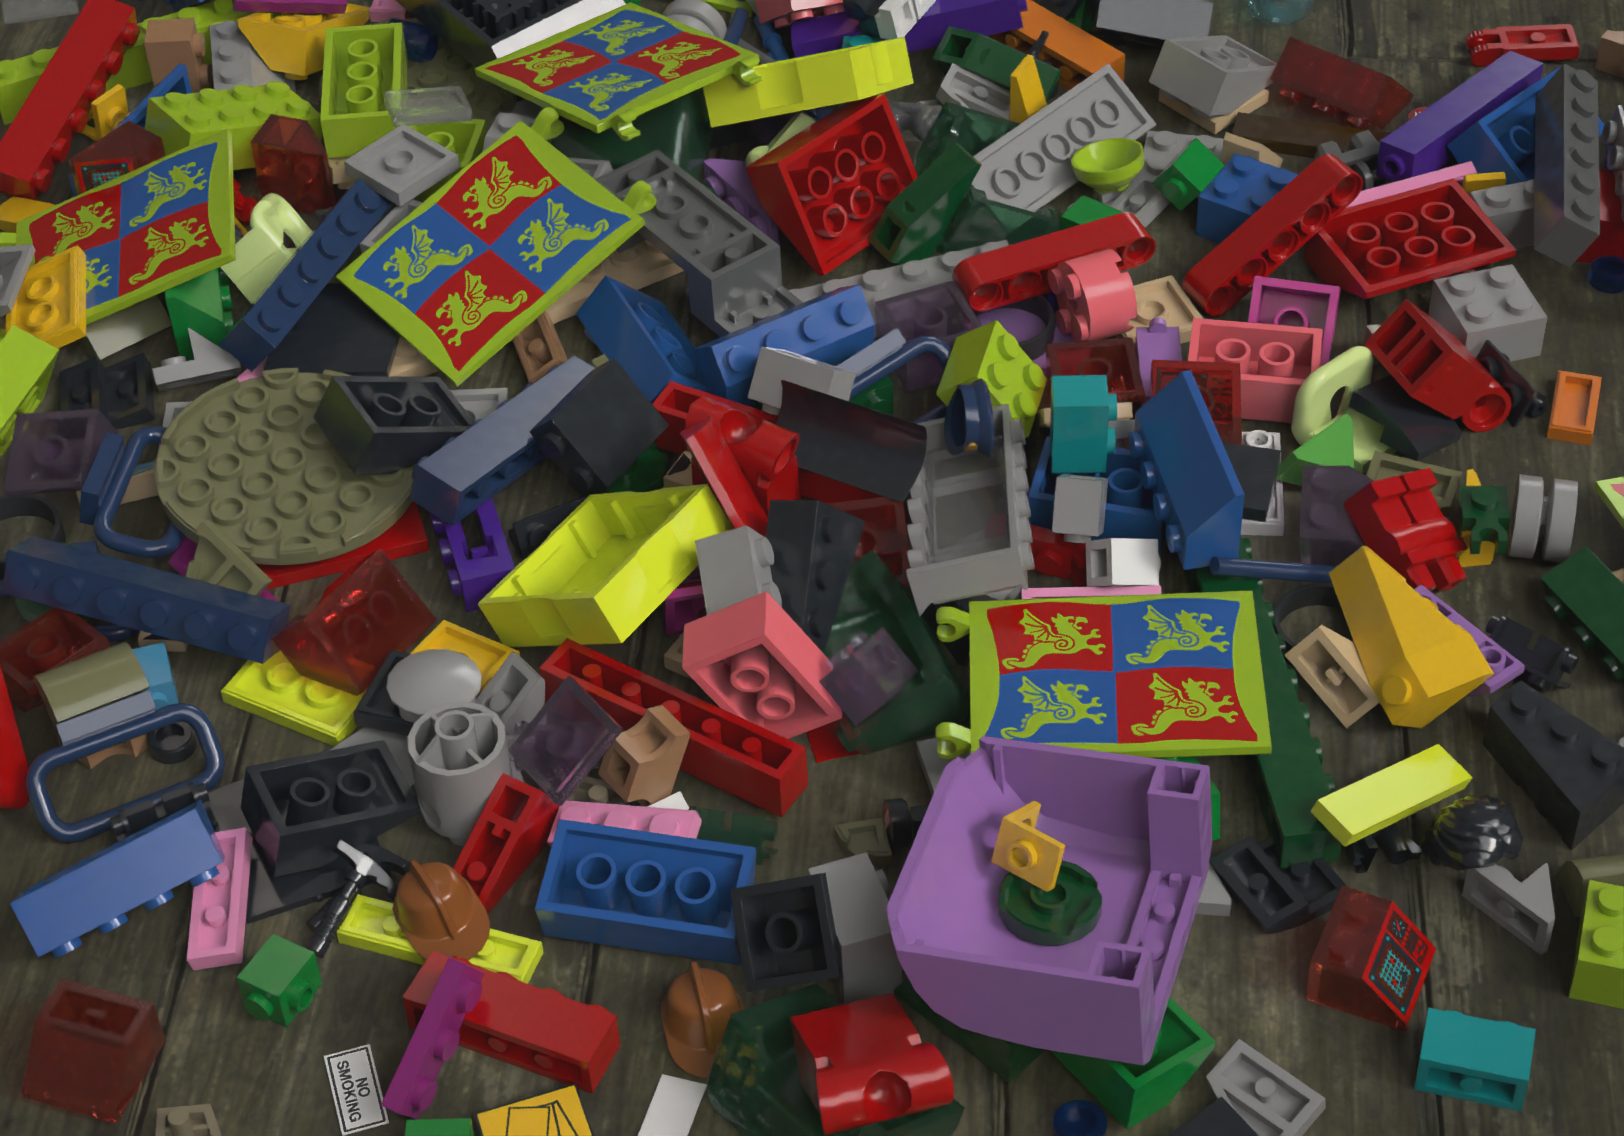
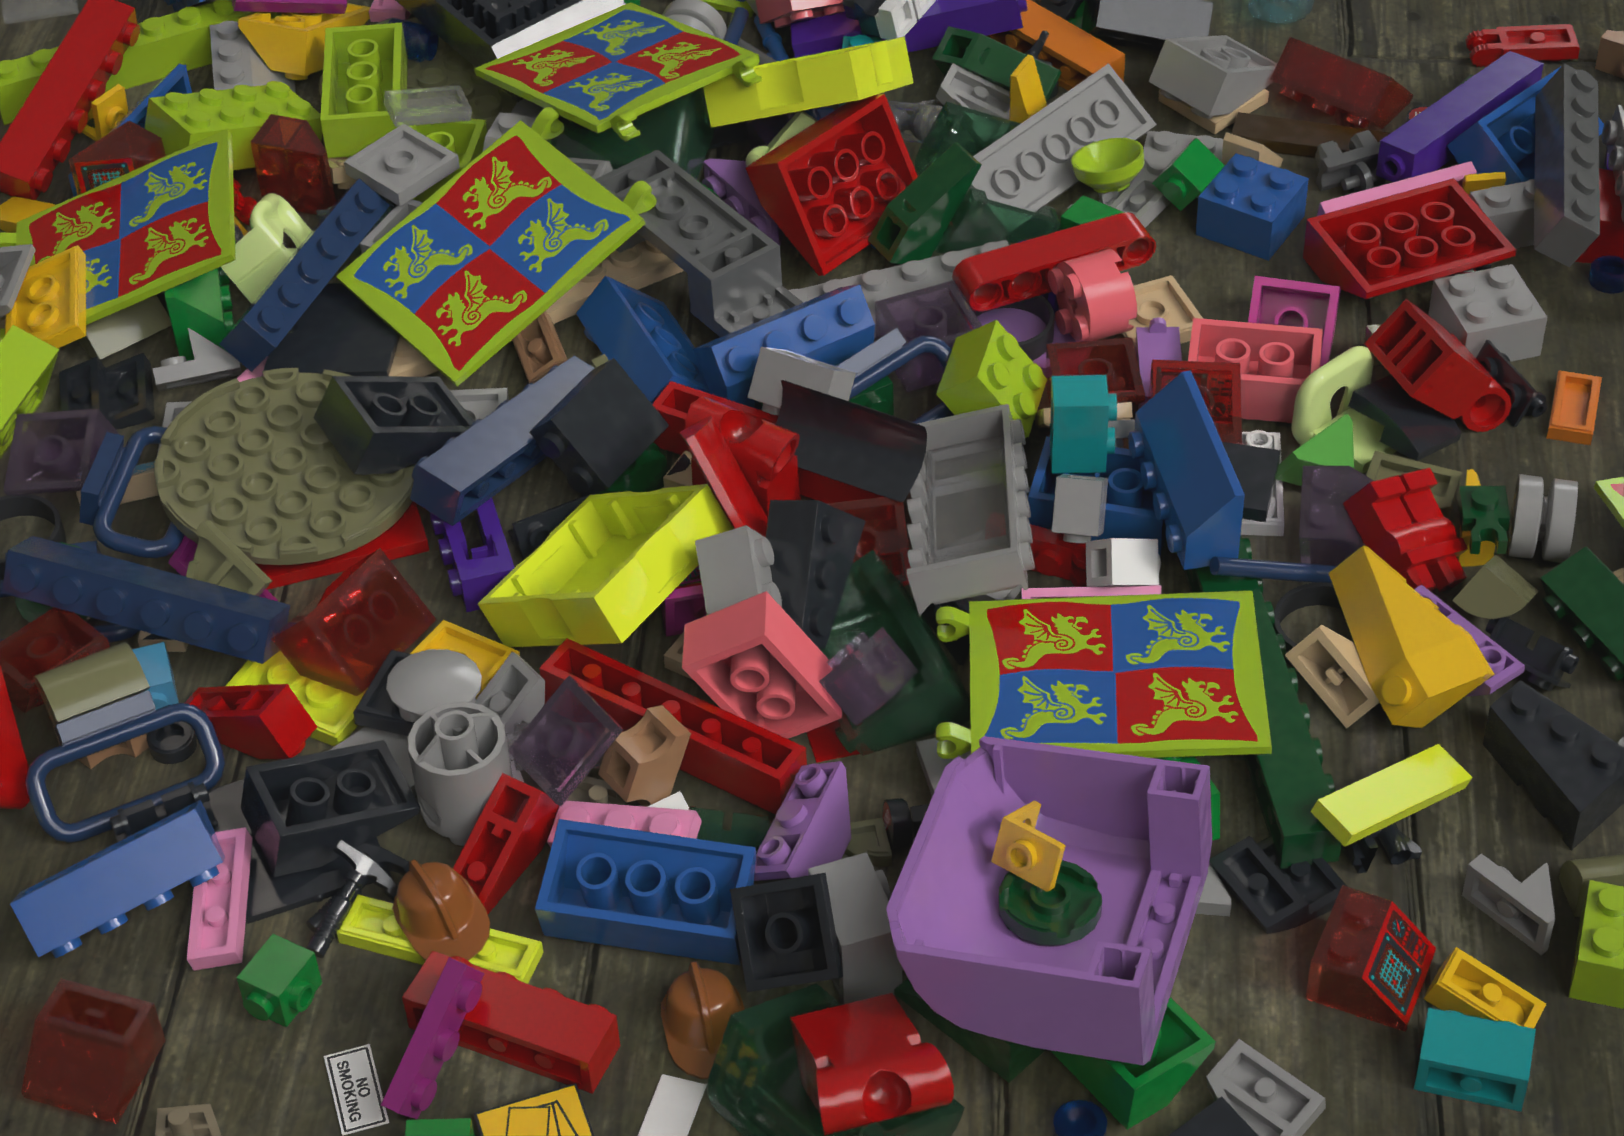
(175, 43): medium nougat brick -> none
(256, 718): none -> red slope
(809, 825): none -> medium lavender slope
(970, 420): dark blue piece -> none
(1272, 234): red beam -> none
(1473, 834): black hair -> none
(1480, 992): none -> yellow slope
(1495, 591): none -> olive brick

